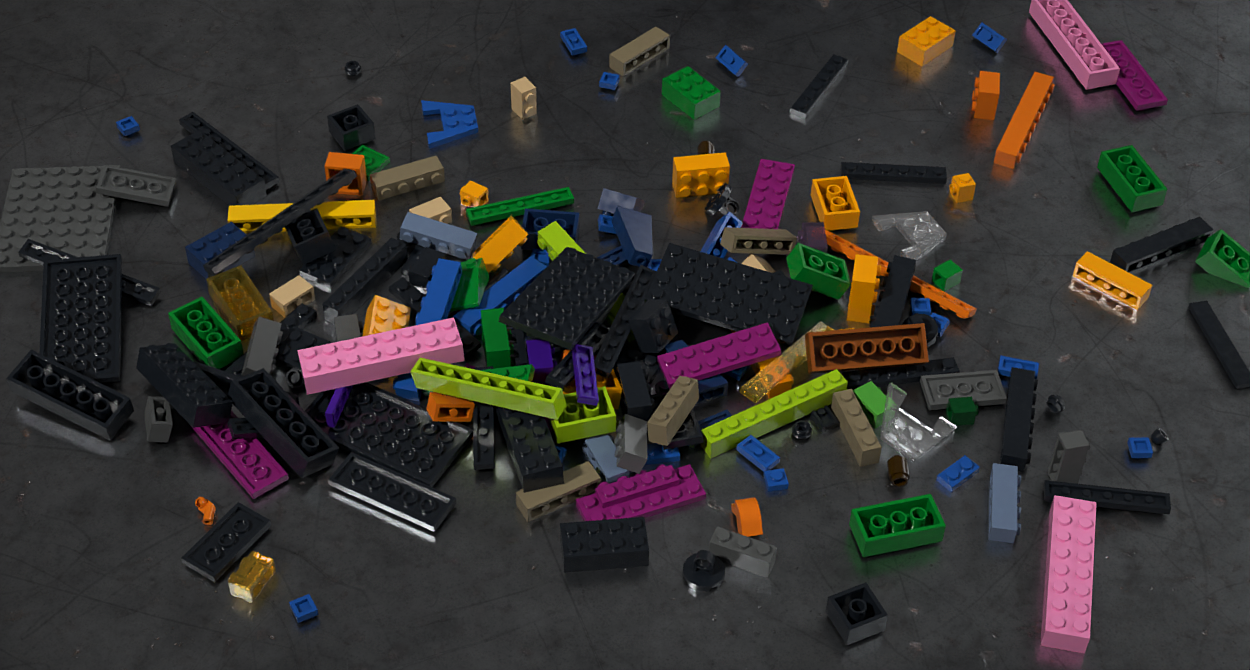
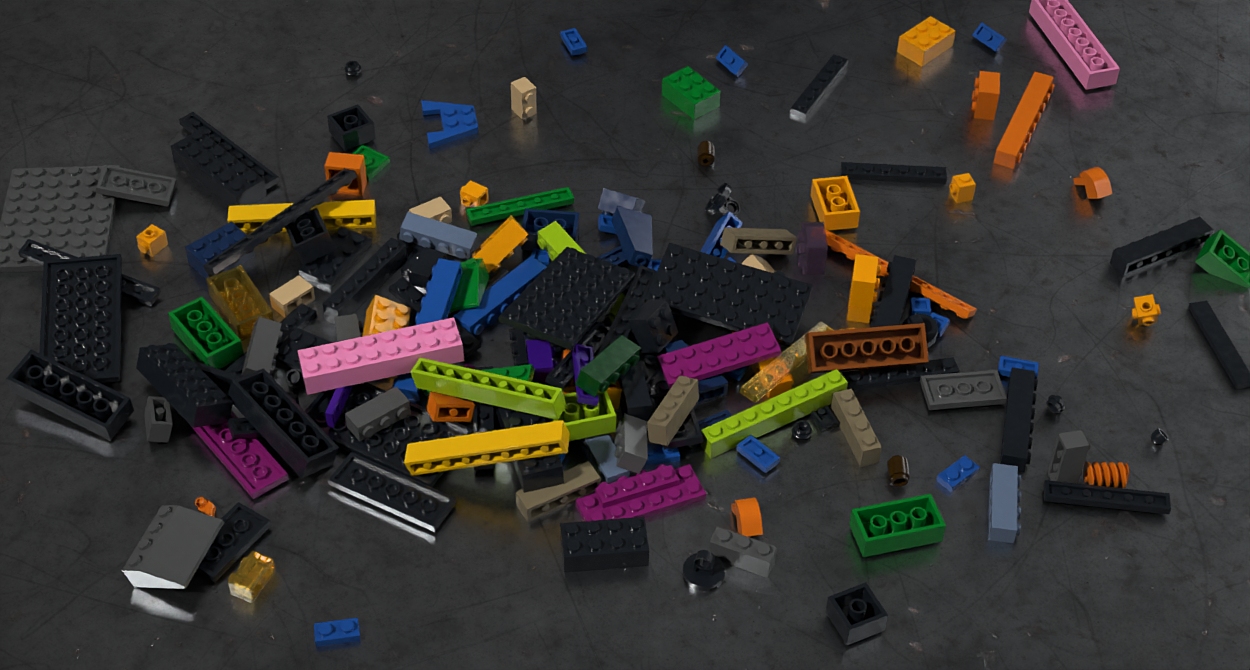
(128, 126): blue plate -> none
(152, 240): none -> light orange brick
(171, 548): none -> dark grey slope
(303, 608): blue plate -> none
(336, 632): none -> blue plate
(378, 413): none -> dark grey brick
(407, 177): dark tan brick -> none
(487, 448): none -> yellow brick
(496, 339): green brick -> none
(608, 366): none -> dark green brick
(609, 80): blue plate -> none
(639, 51): dark tan brick -> none
(699, 174): light orange brick -> none
(768, 195): magenta plate -> none
(776, 480): blue plate -> none
(820, 269): green brick -> none
(872, 402): bright green brick -> none
(906, 432): clear wing -> none
(917, 228): clear wing -> none
(947, 275): green brick -> none
(961, 411): dark green brick -> none
(1069, 575): bright pink brick -> none
(1095, 182): none -> orange brick
(1106, 473): none -> orange piece
(1112, 280): light orange brick -> none
(1132, 178): green brick -> none
(1133, 78): magenta plate -> none
(1140, 447): blue plate -> none
(1145, 310): none -> light orange brick

